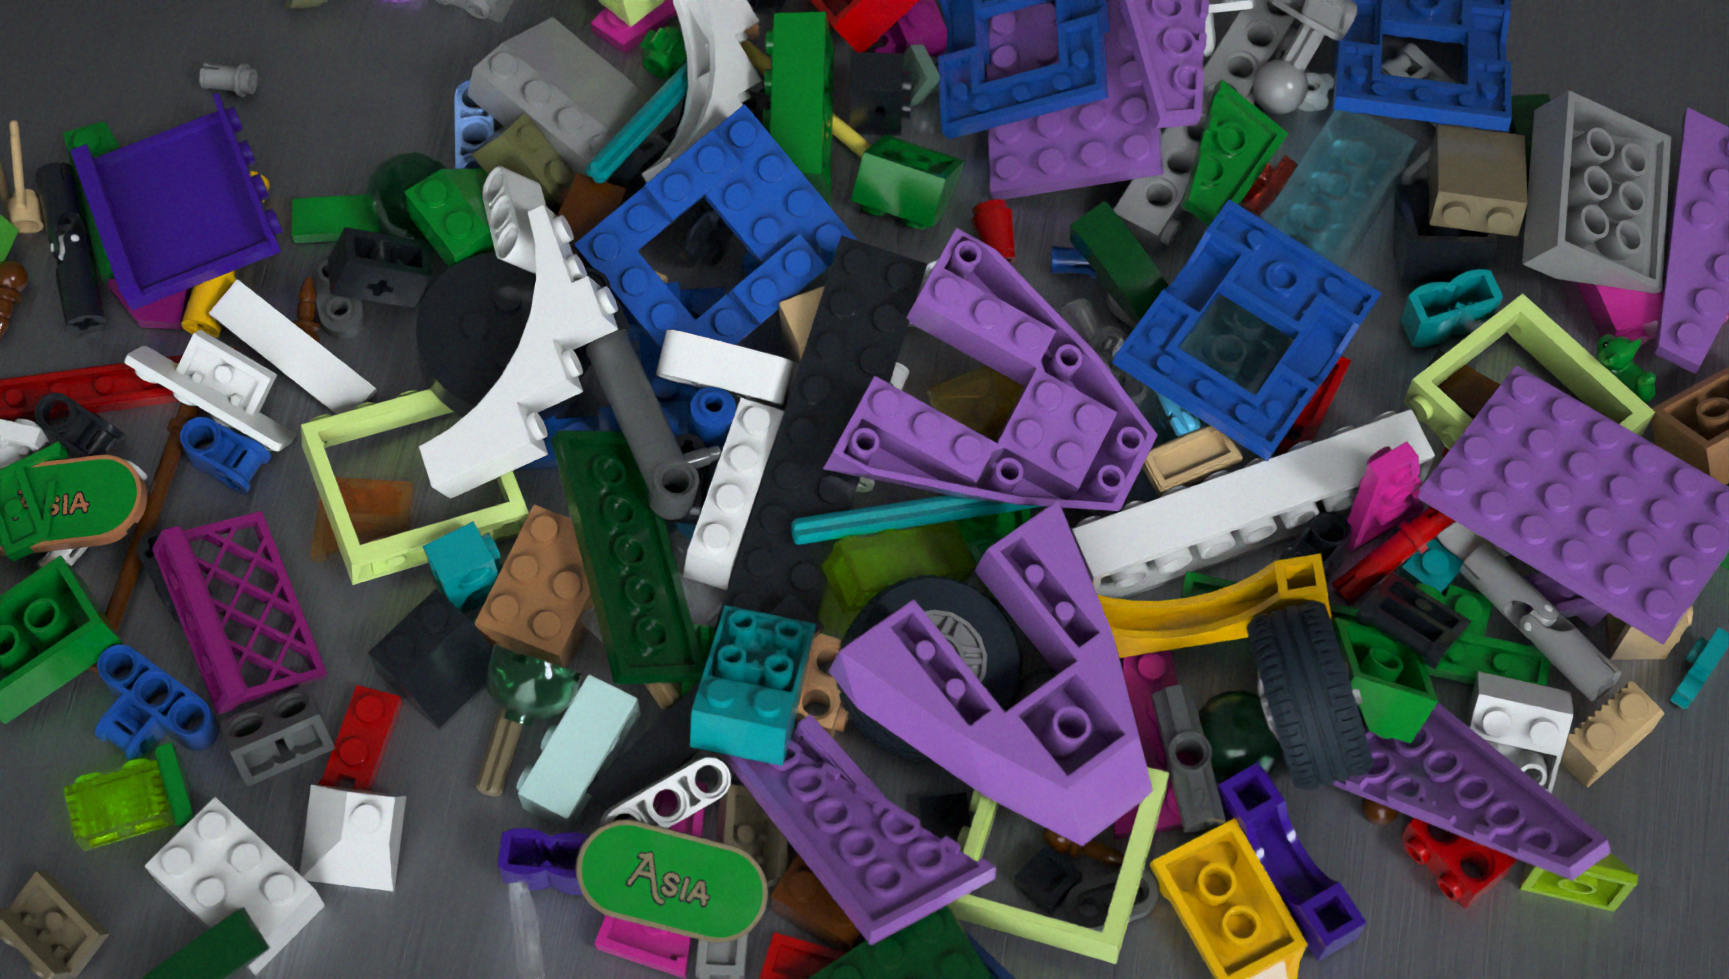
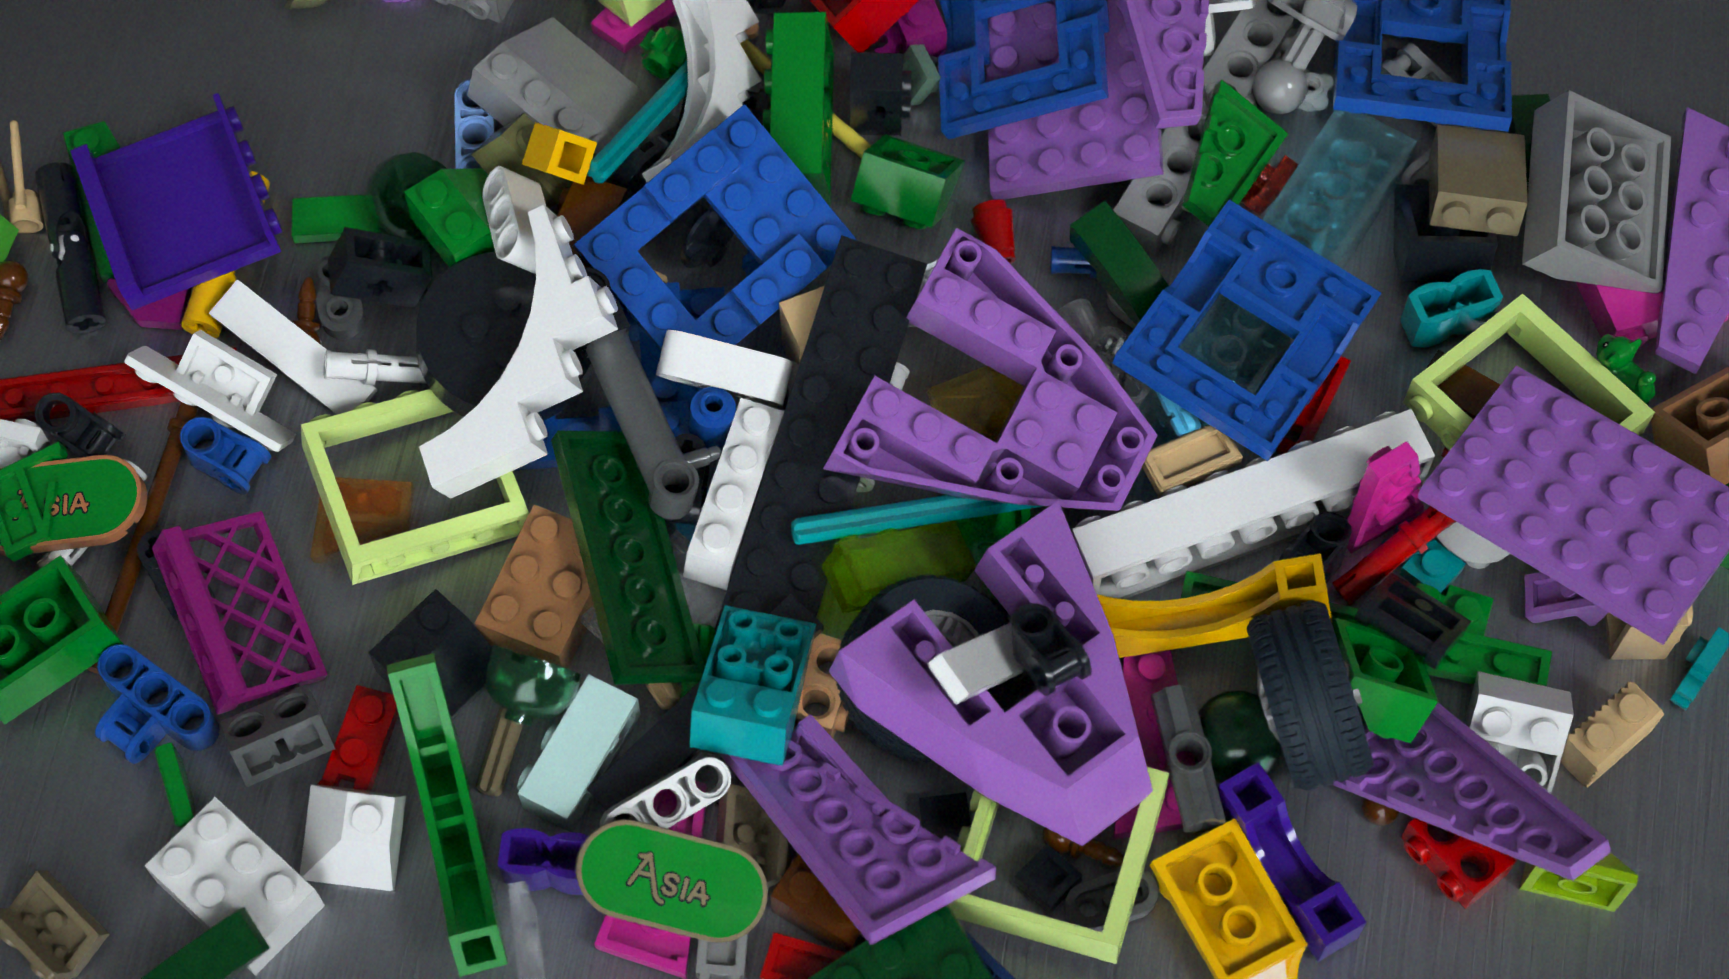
(118, 804): clear neon green brick -> none
(238, 79): light grey pin -> none
(372, 367): none -> white pin
(449, 815): none -> green arch
(464, 566): teal brick -> none
(559, 153): none -> yellow brick
(977, 664): none -> white tile
(1047, 648): none -> black piece
(1544, 625): light grey piece -> none

